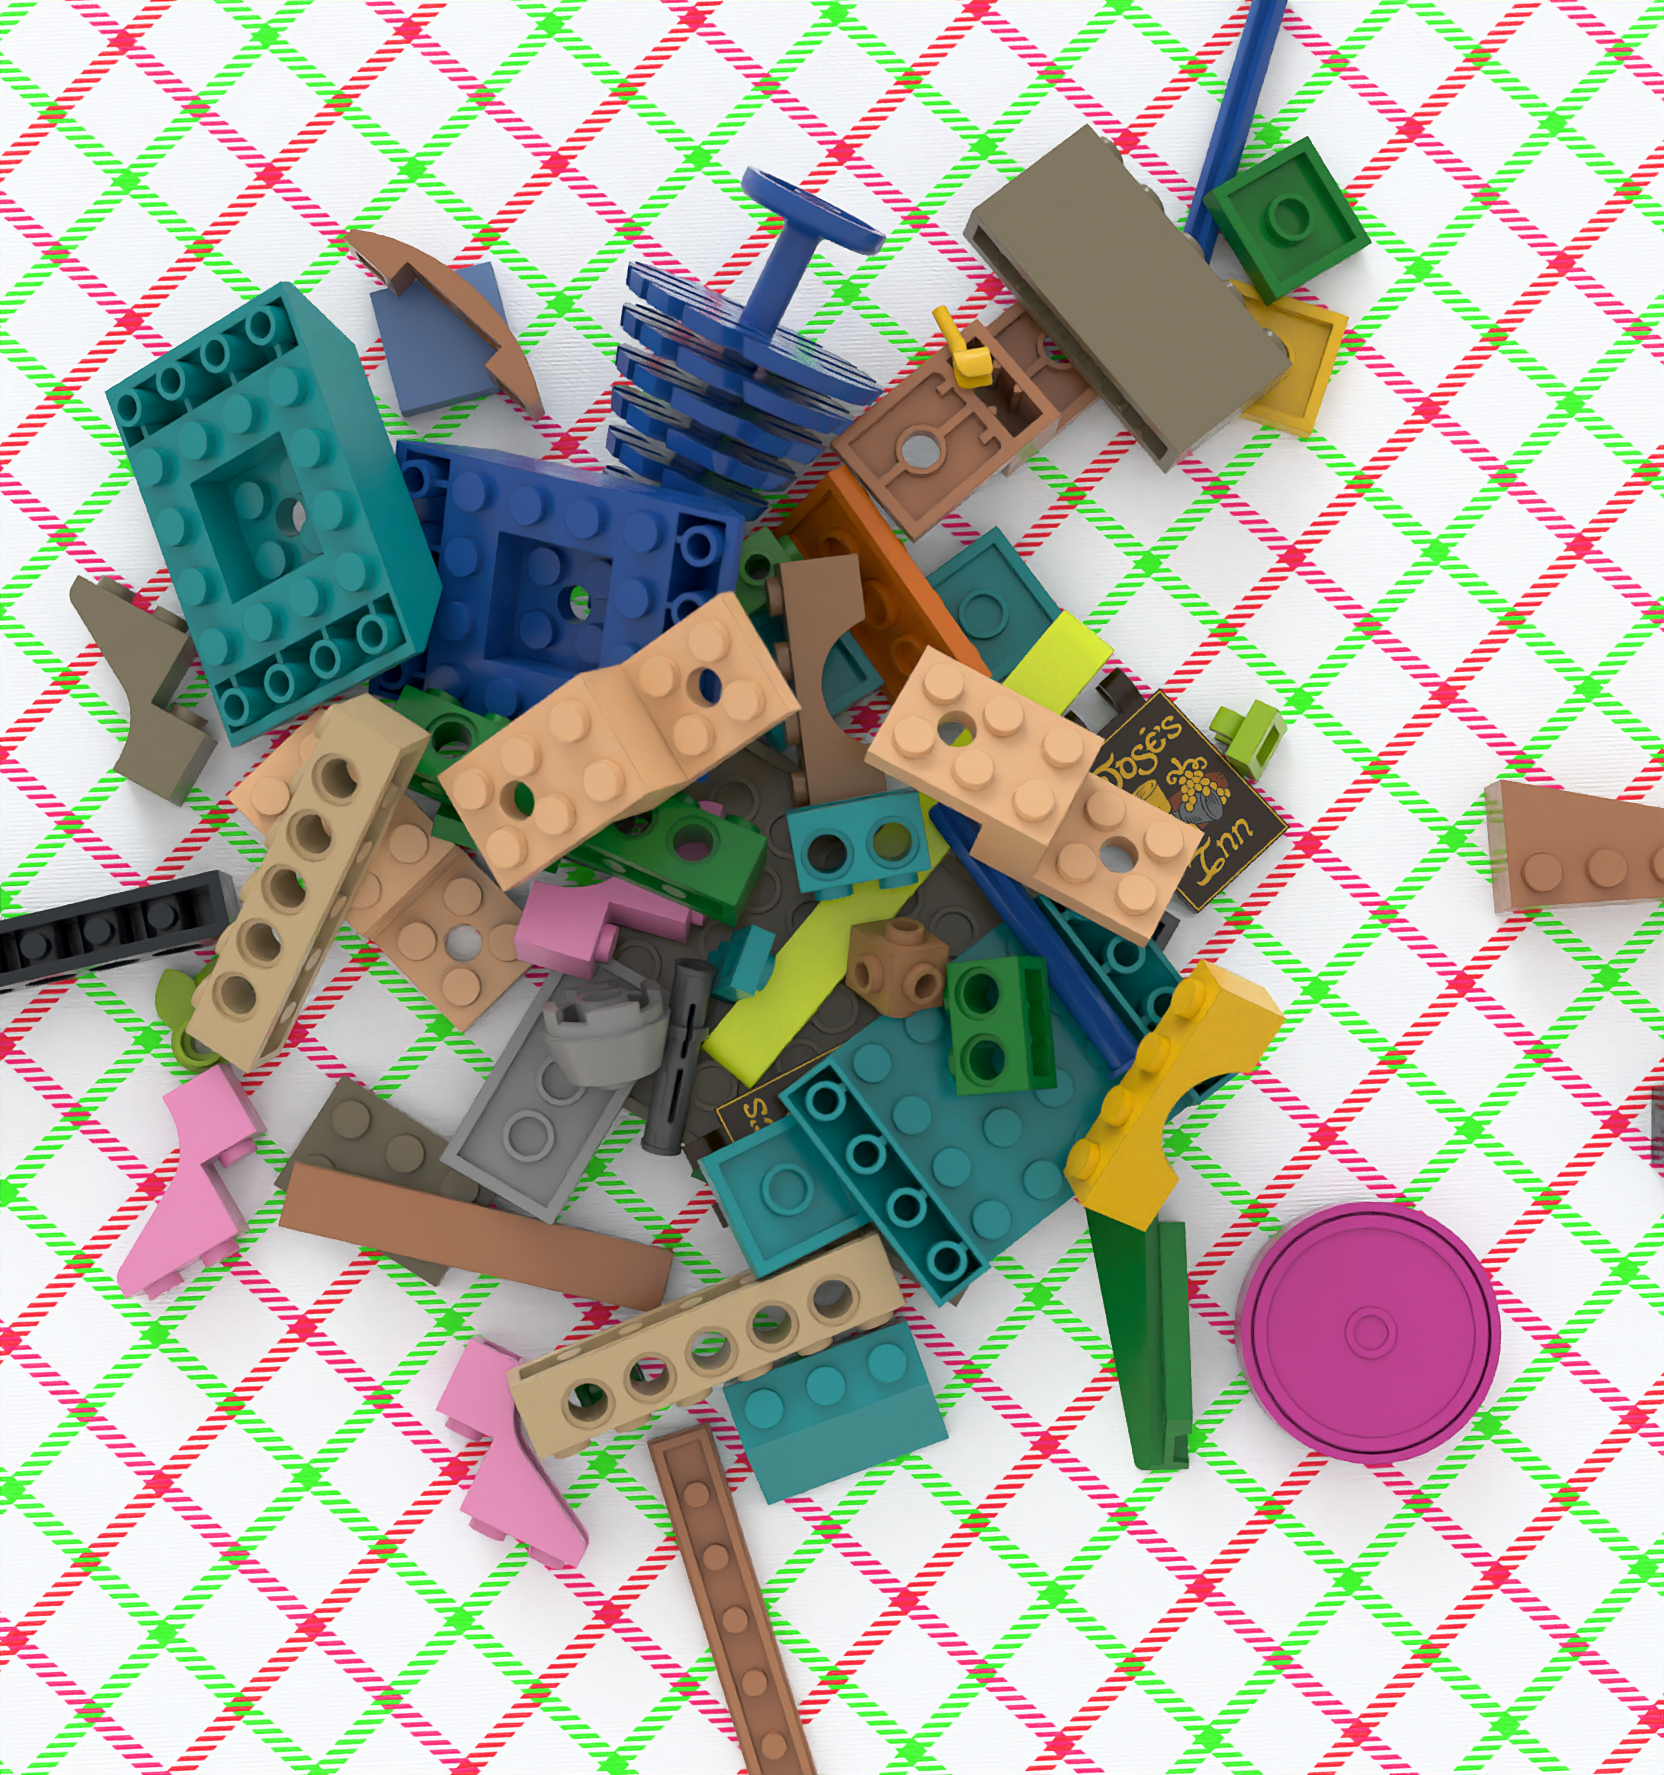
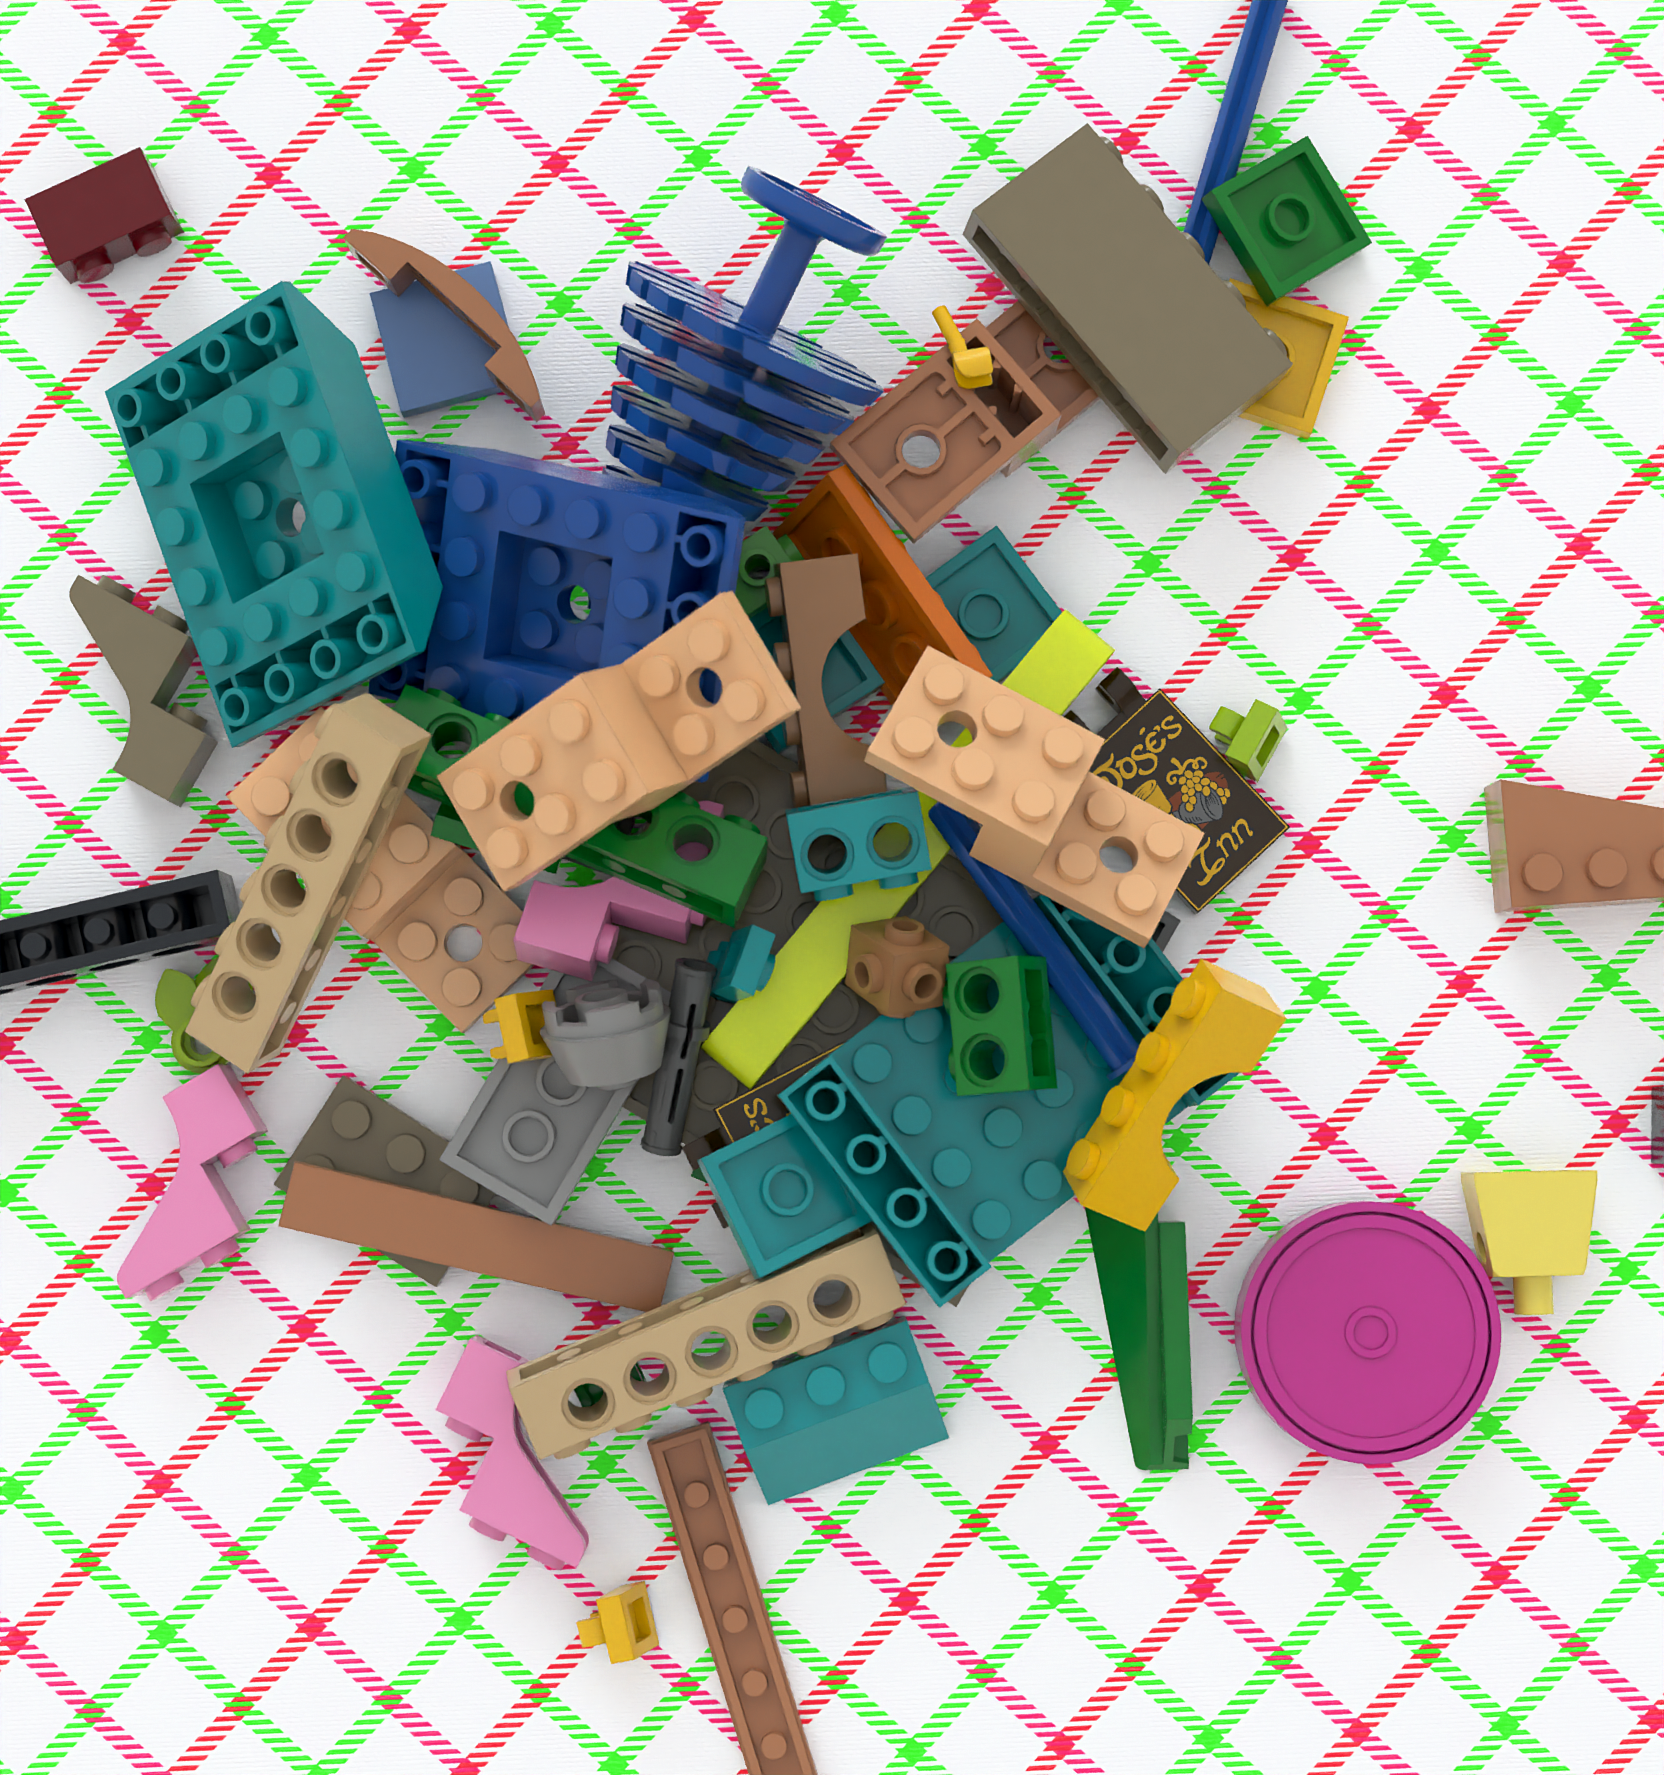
(105, 217): none -> dark red brick
(520, 1025): none -> yellow tile
(622, 1623): none -> yellow tile
(1531, 1228): none -> light yellow torso

